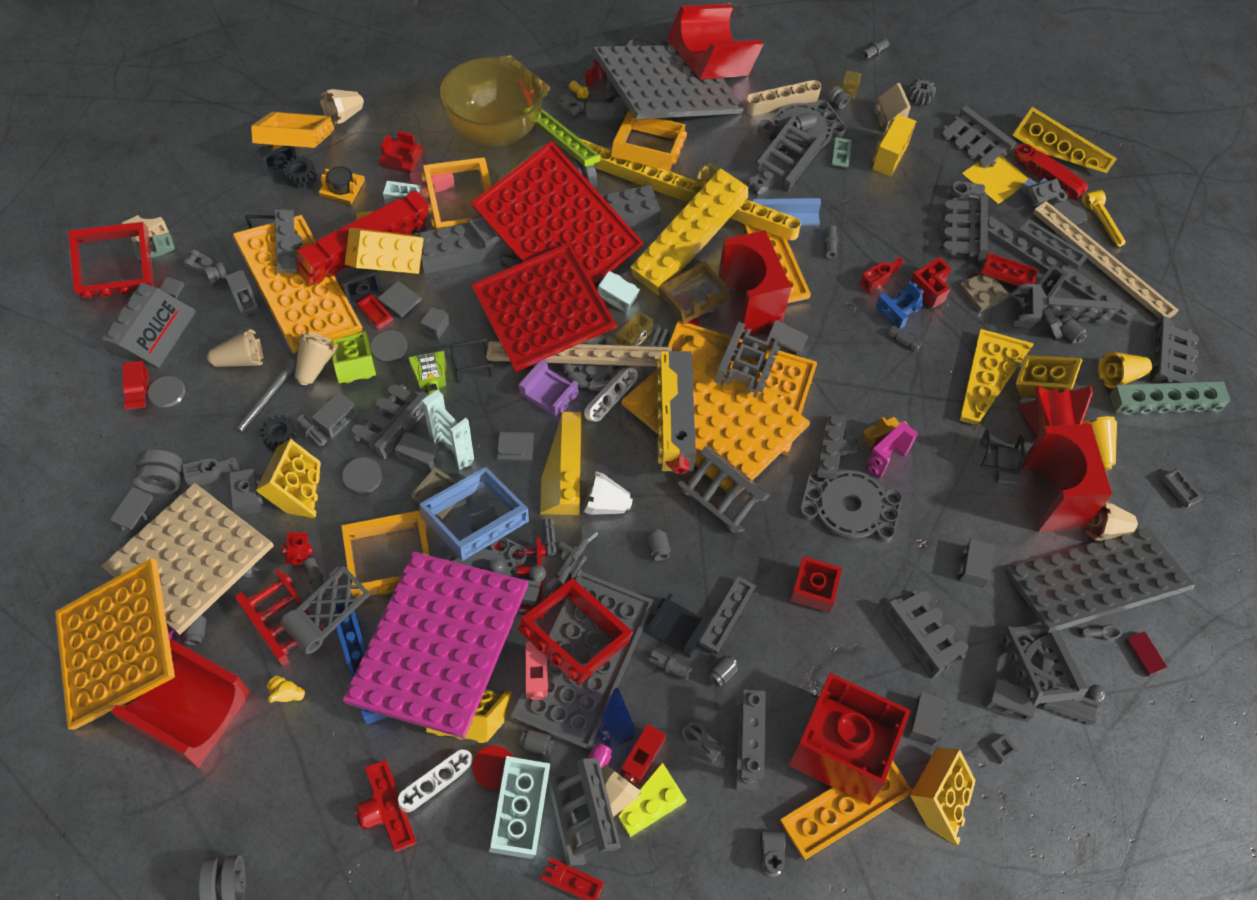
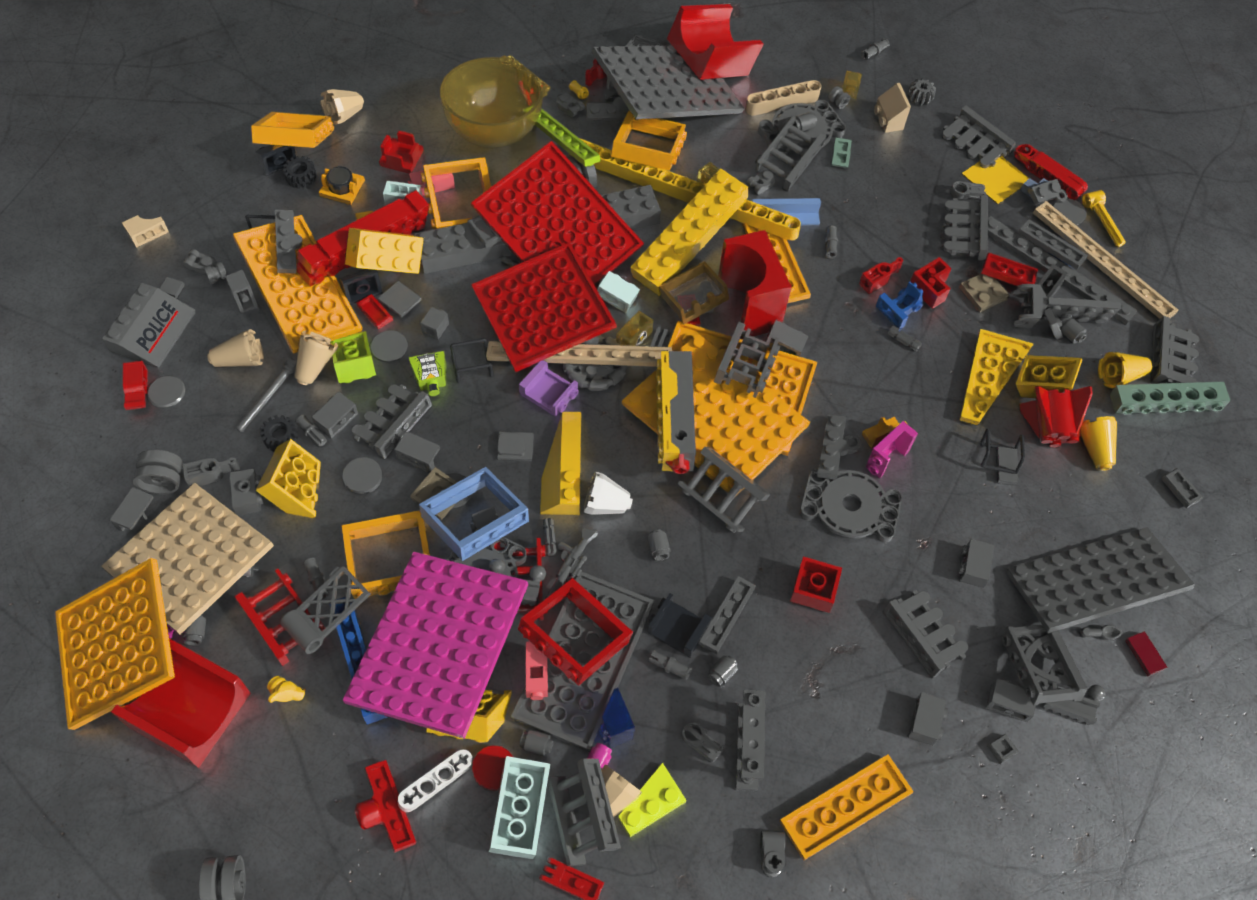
(108, 233): red window -> none
(159, 246): sand green slope -> none
(296, 548): red brick -> none
(446, 429): light aqua fence -> none
(613, 397): white beam -> none
(643, 754): red brick -> none
(850, 739): red piece -> none
(893, 144): yellow brick -> none
(944, 792): yellow wedge -> none
(1060, 142): yellow wedge -> none
(1075, 468): red piece -> none
(1111, 523): tan cone -> none

